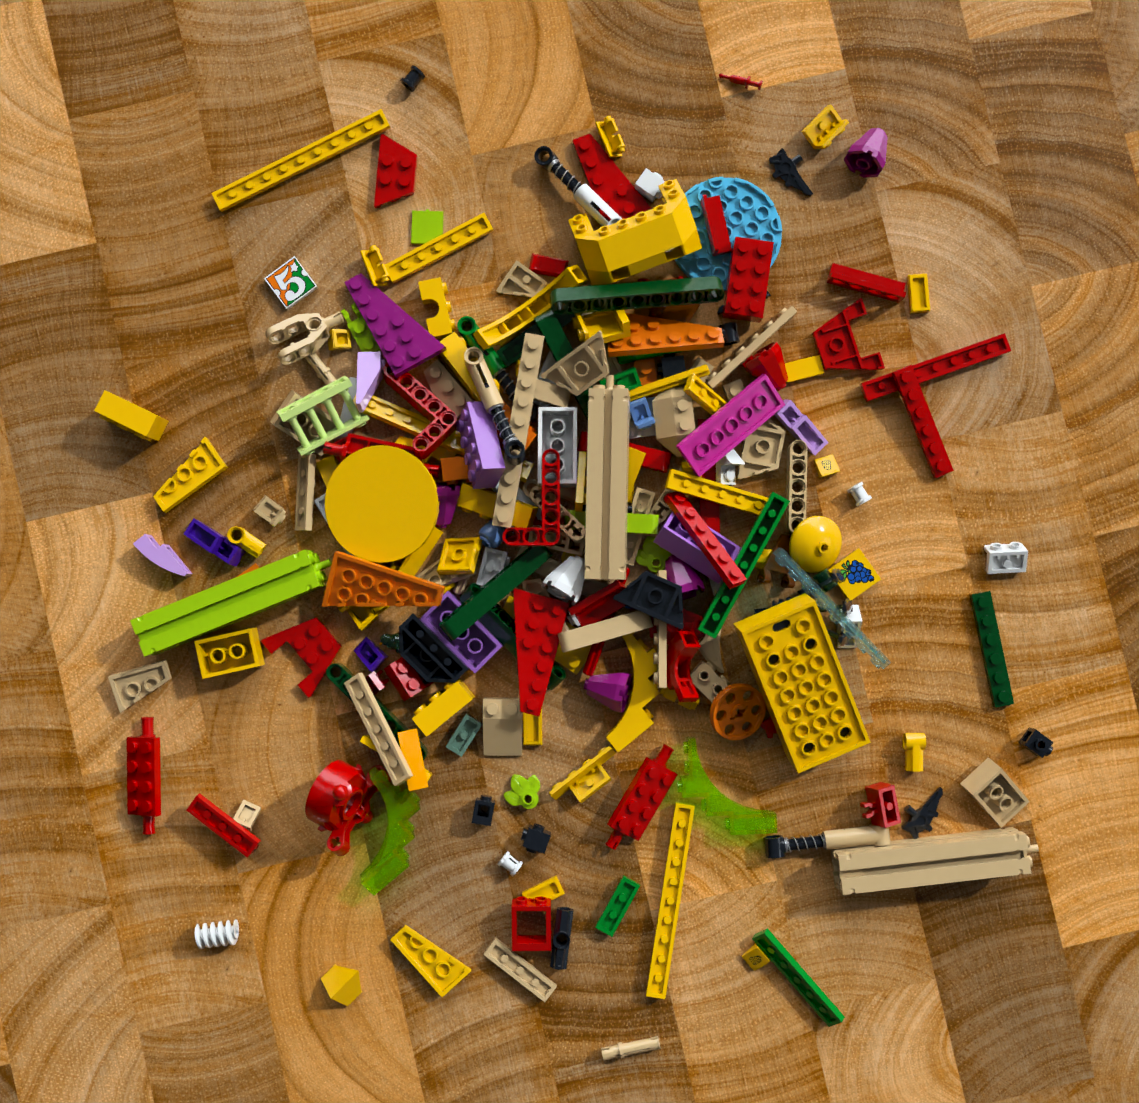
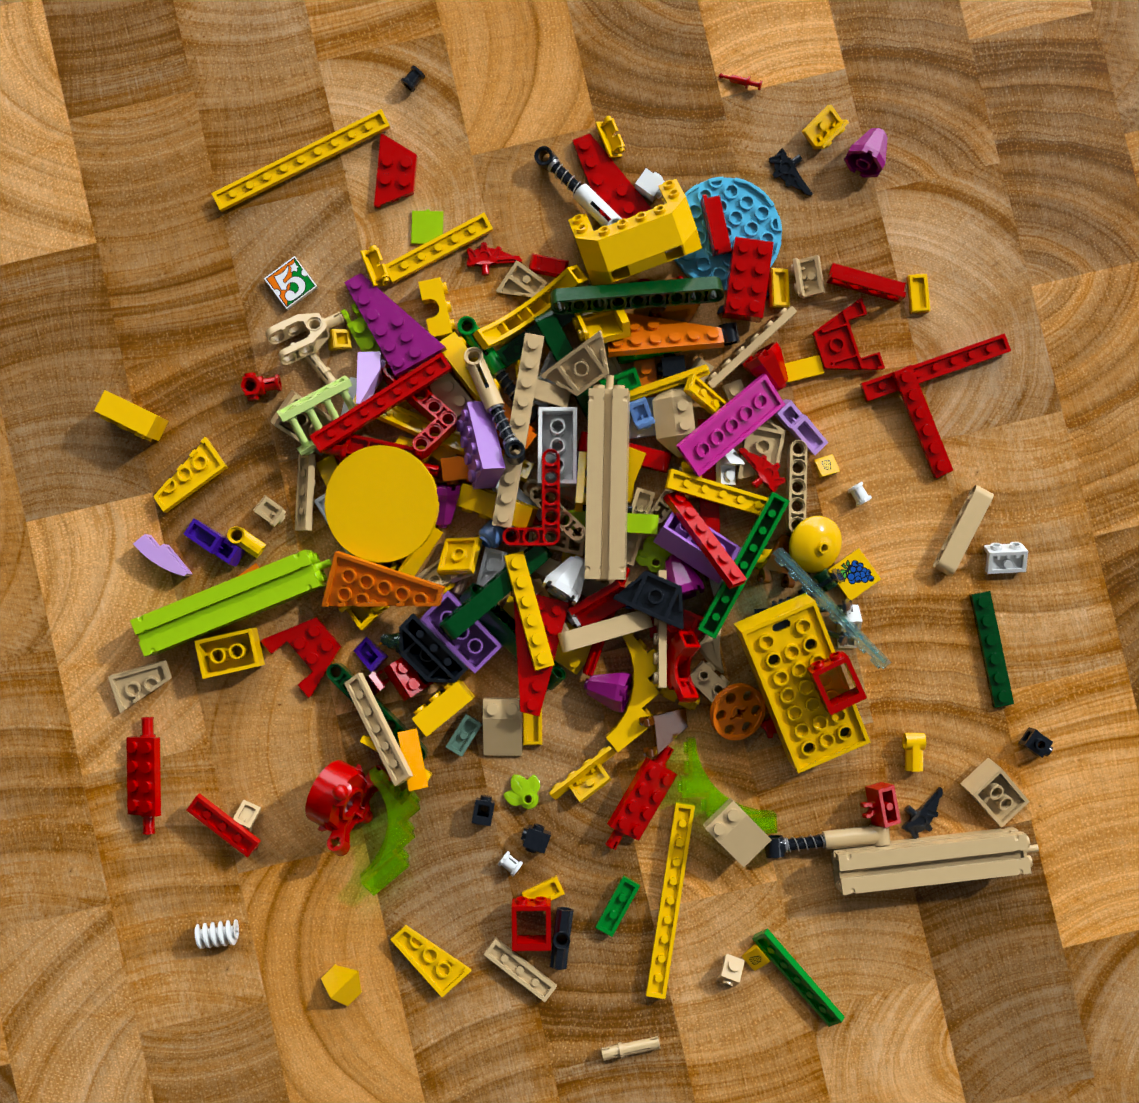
(262, 385): none -> red connector
(381, 402): none -> red plate
(488, 256): none -> red piece
(528, 610): none -> yellow plate
(665, 727): none -> reddish brown flag
(730, 971): none -> tan bracket
(737, 832): none -> tan slope
(766, 472): none -> red piece
(779, 288): none -> yellow tile
(808, 276): none -> tan bracket
(845, 699): none -> red window
(963, 530): none -> tan beam

